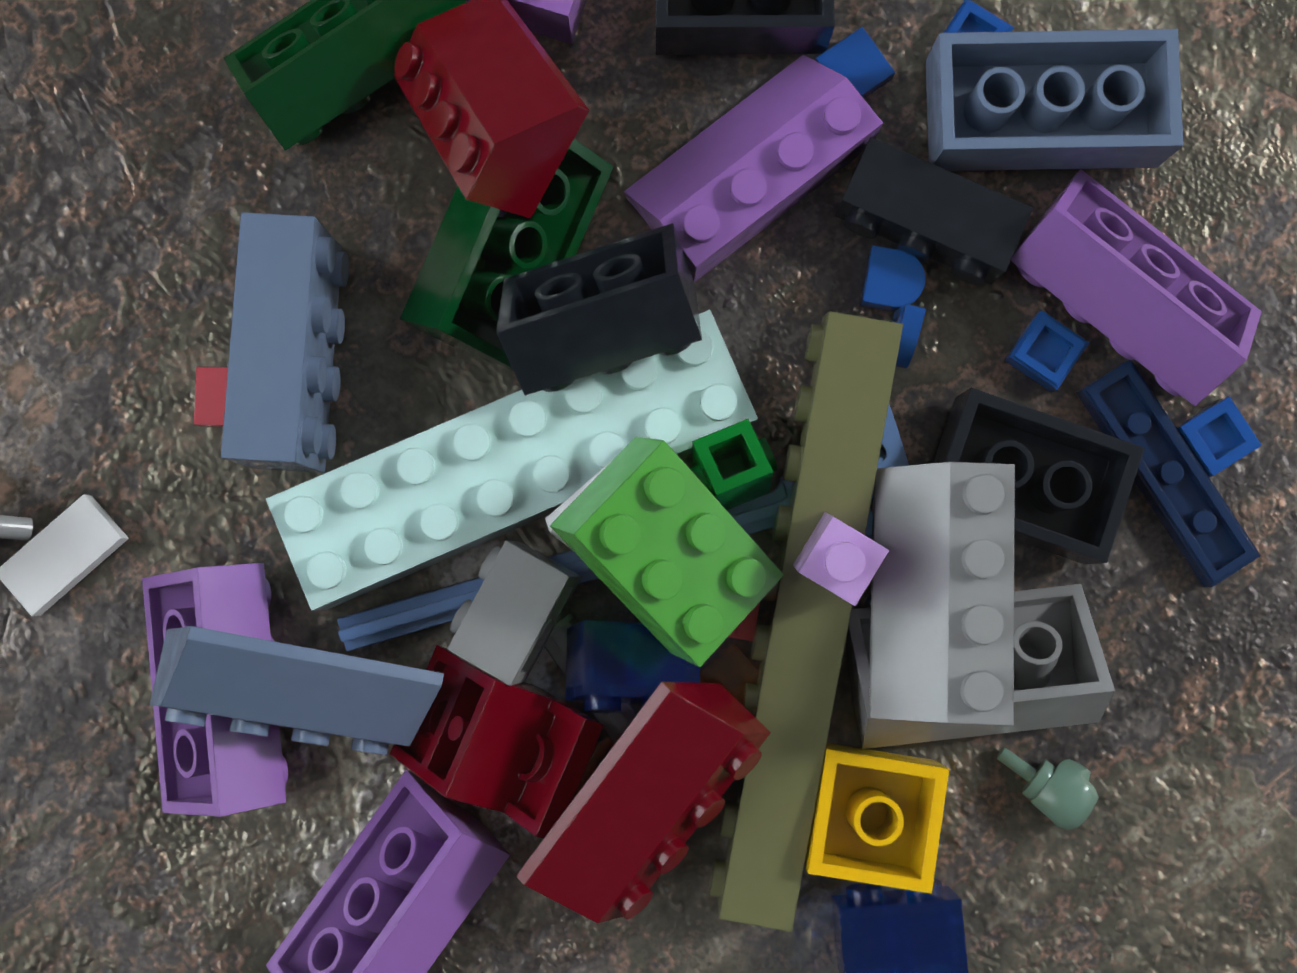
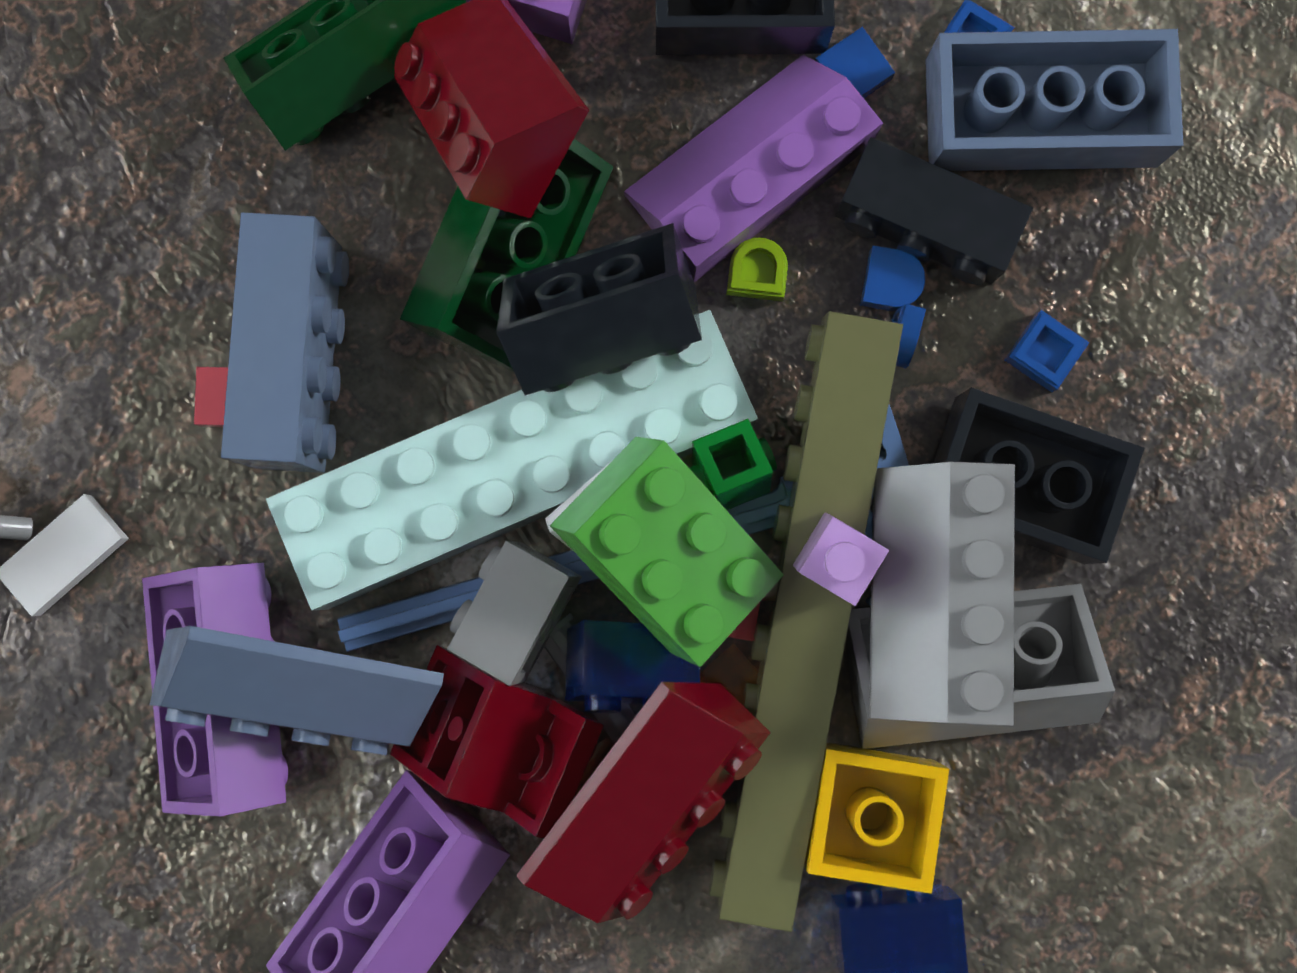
(758, 270): none -> lime tile
(1058, 790): sand green piece -> none
(1138, 289): medium lavender slope -> none
(1170, 475): dark blue tile -> none
(1218, 436): blue tile -> none

